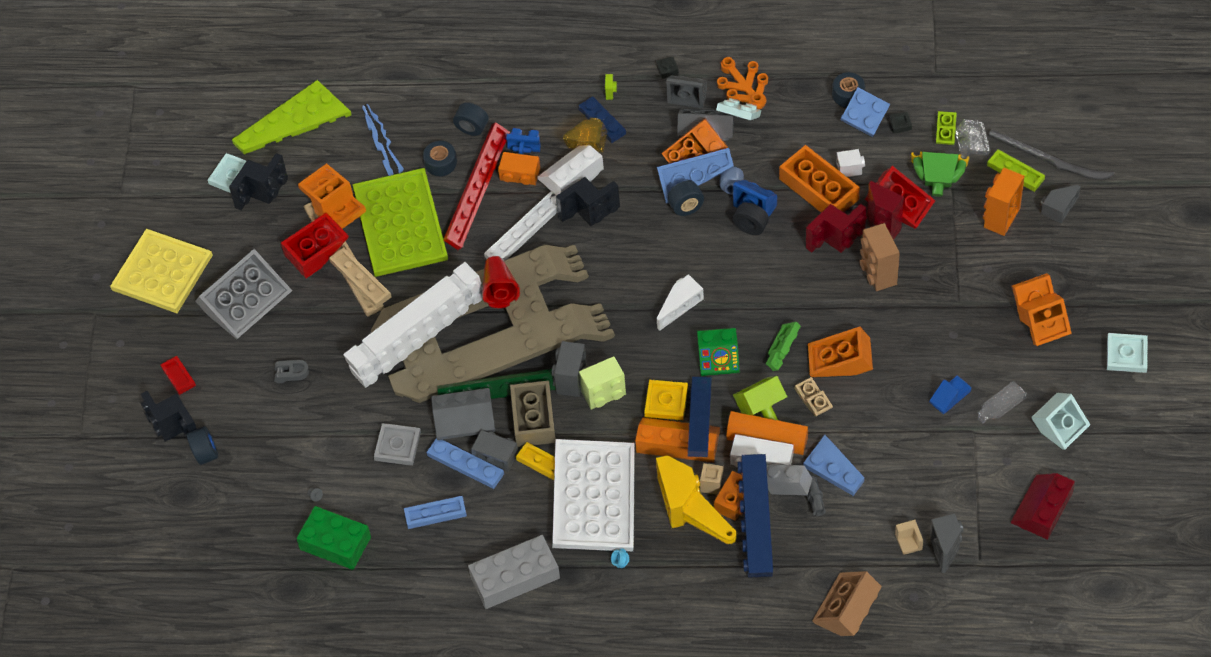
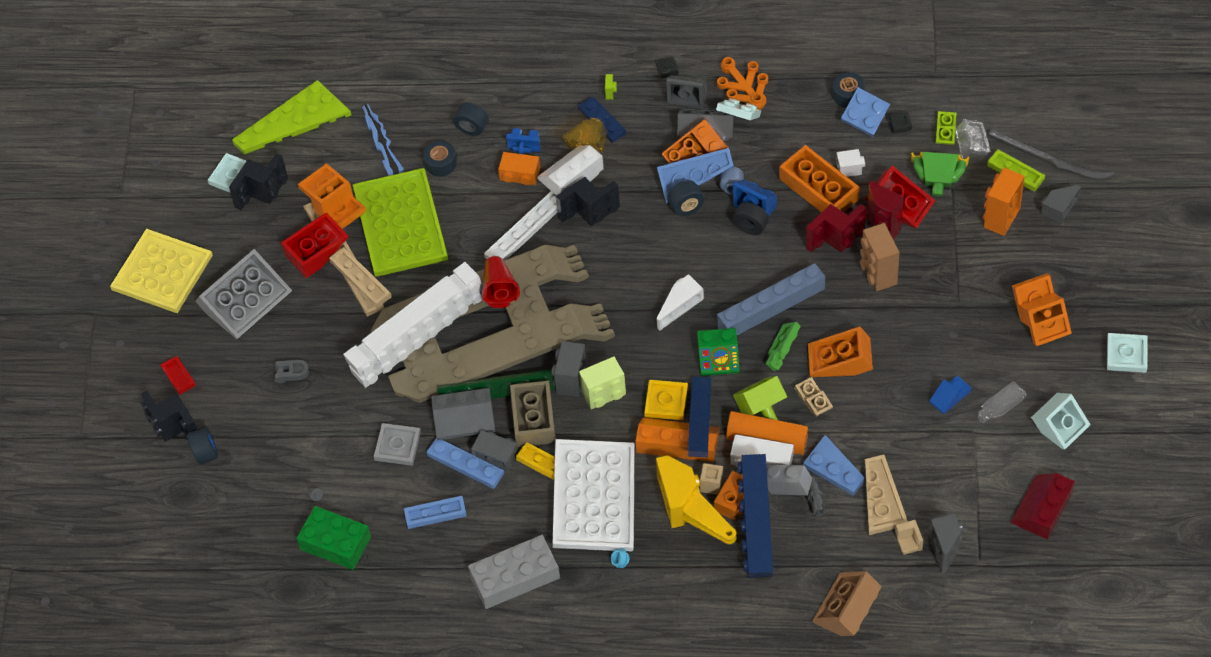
(476, 186): red plate -> none
(773, 300): none -> sand blue brick
(883, 500): none -> tan wing

